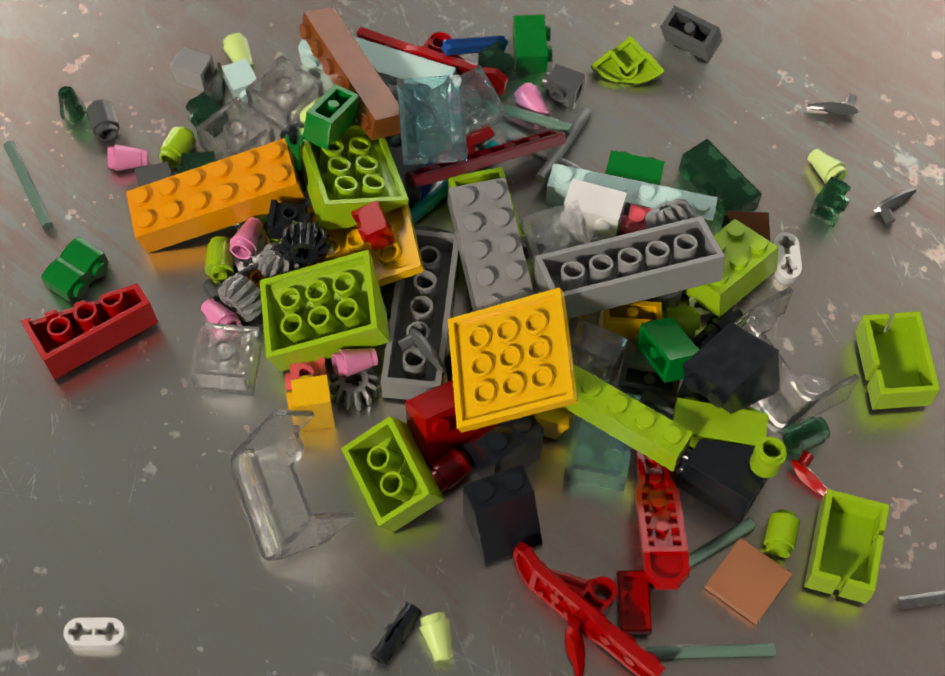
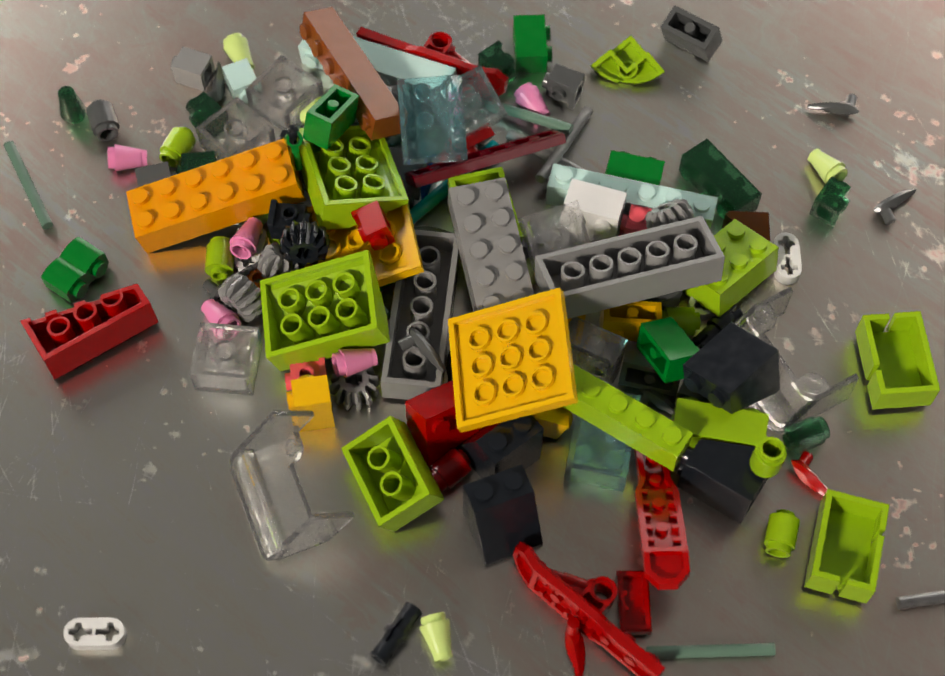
(471, 45): blue axle -> none
(719, 542): sand green bar -> none
(748, 581): nougat tile -> none

